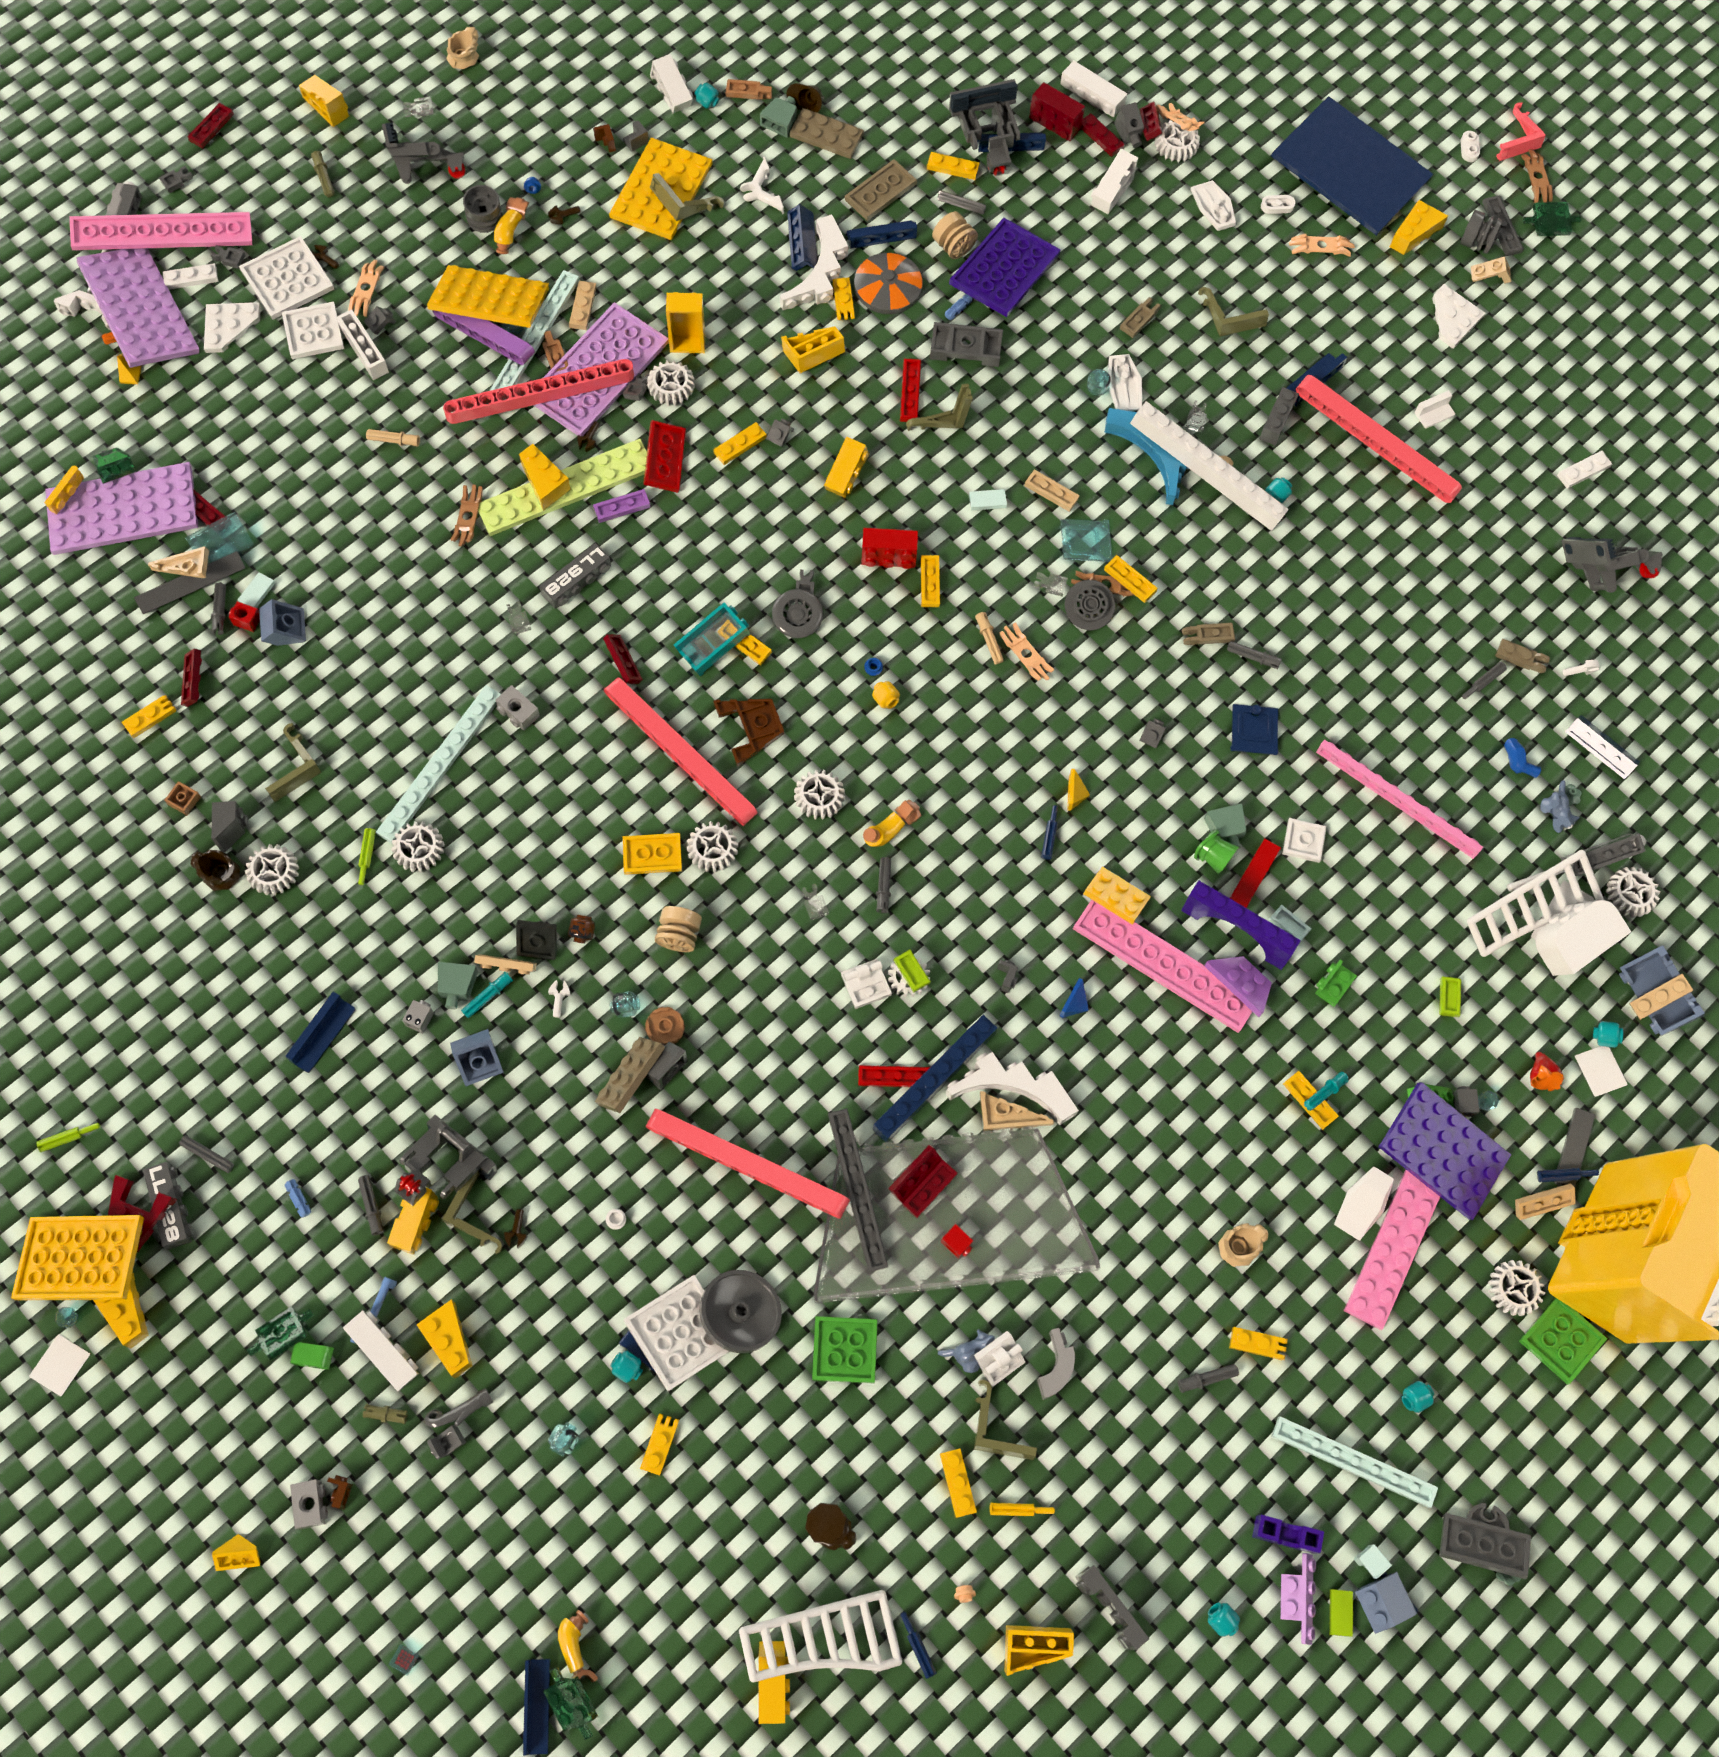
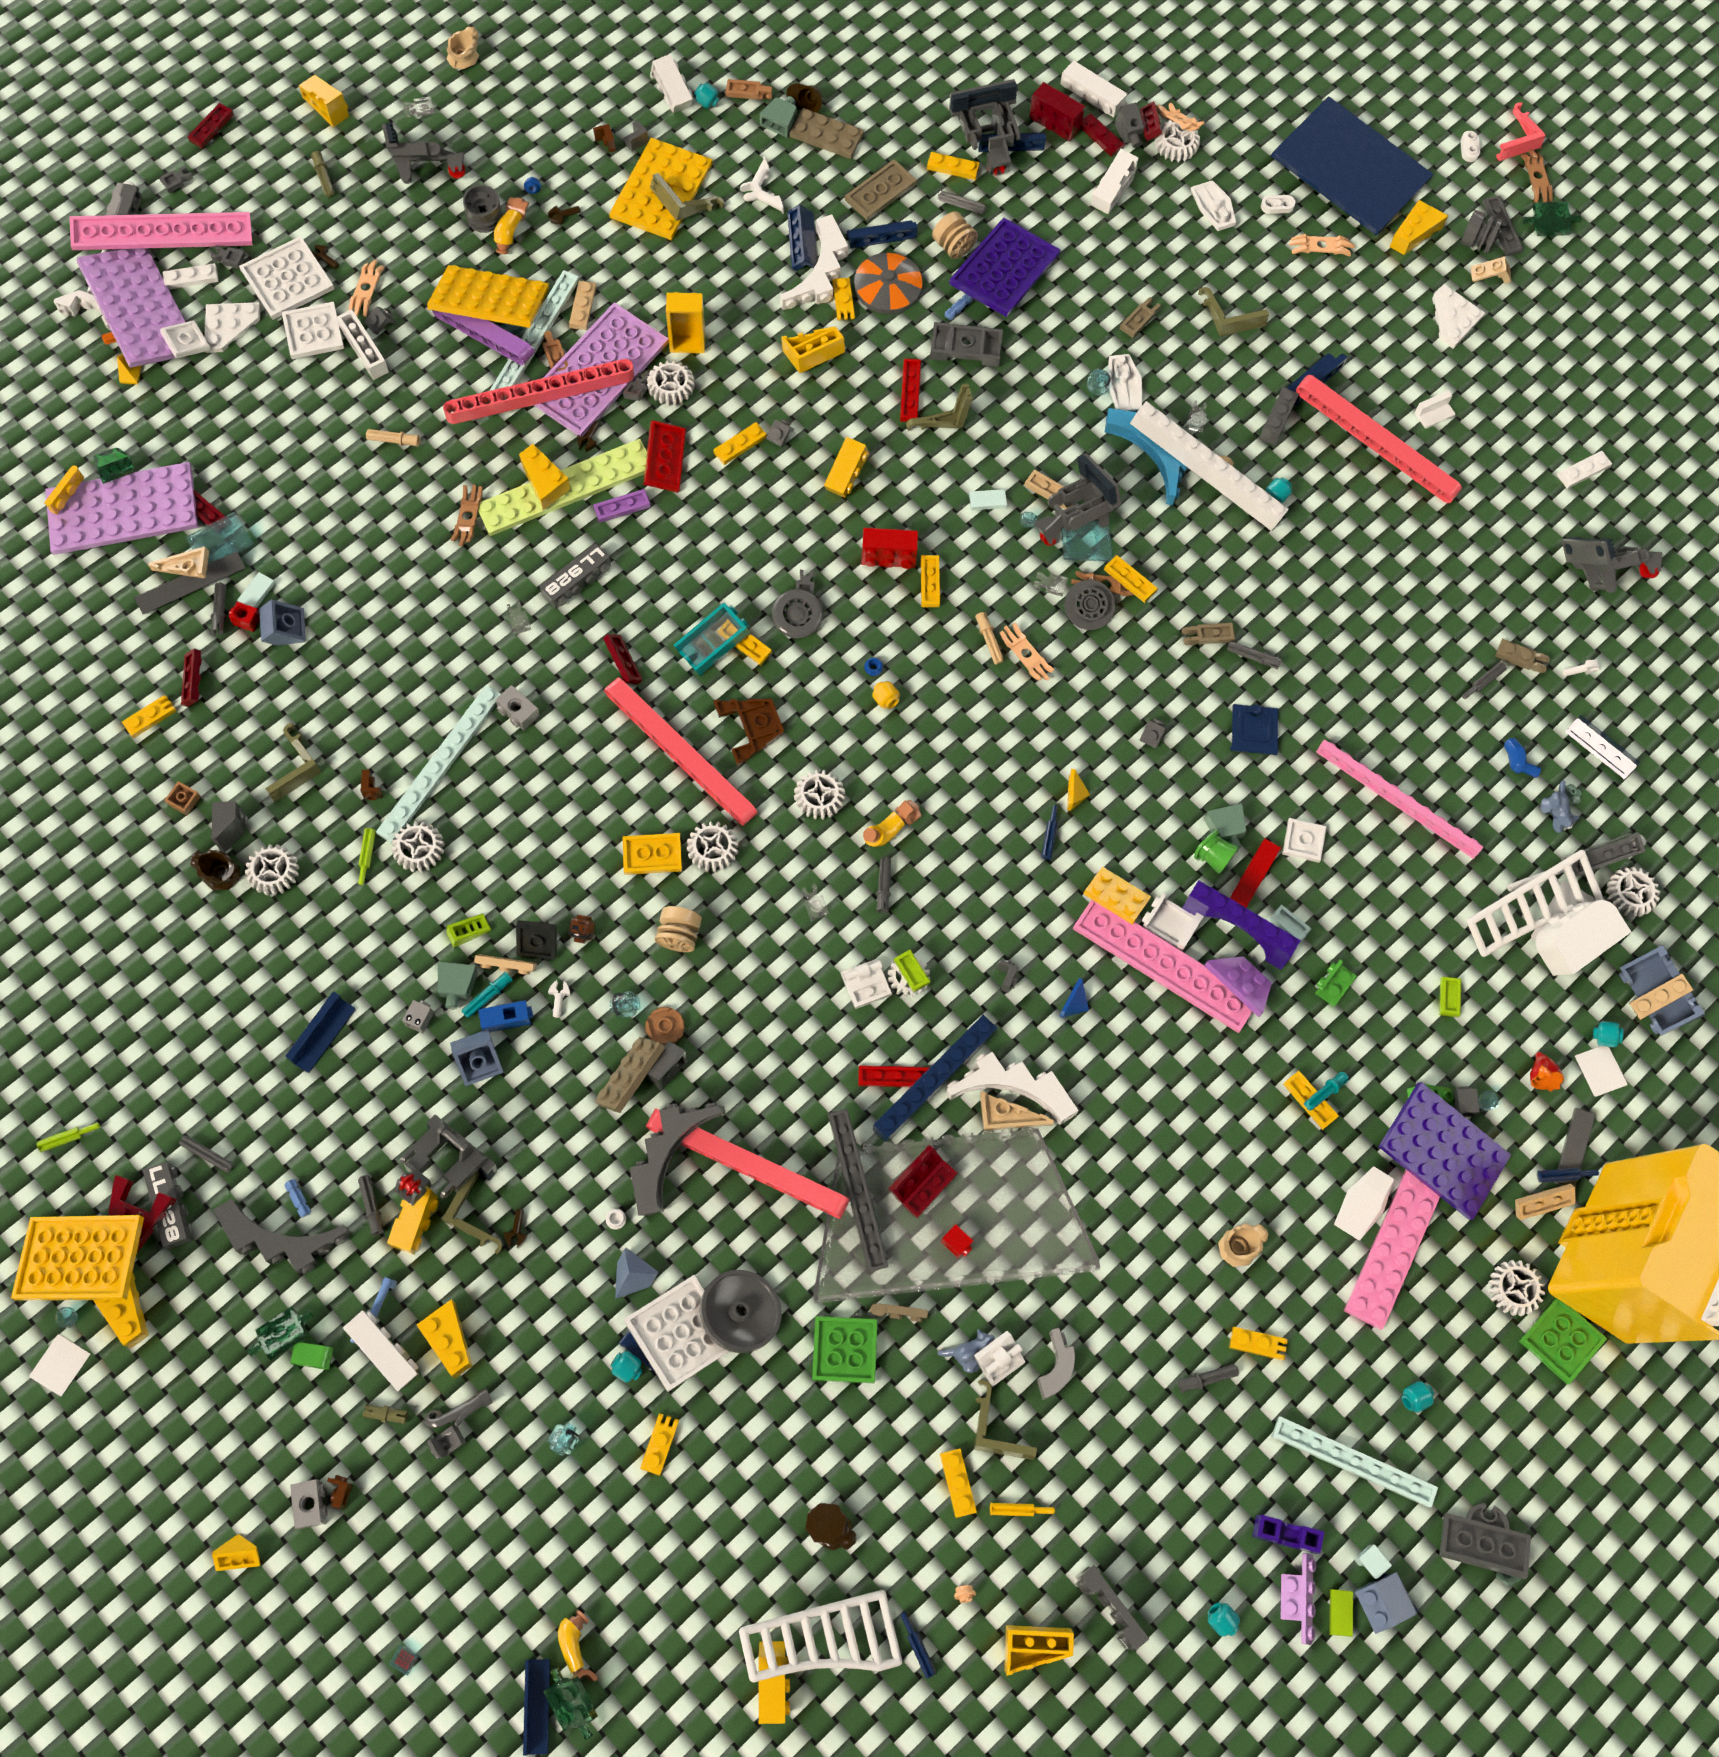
(185, 339): none -> white tile
(274, 1247): none -> dark grey arch
(368, 787): none -> reddish brown bracket
(463, 938): none -> lime slope
(505, 1016): none -> blue brick
(633, 1274): none -> sand blue slope
(649, 1177): none -> dark grey arch
(897, 1312): none -> dark tan hinge
(1027, 519): none -> clear light blue tile
(1093, 482): none -> dark grey container
(1171, 922): none -> white panel

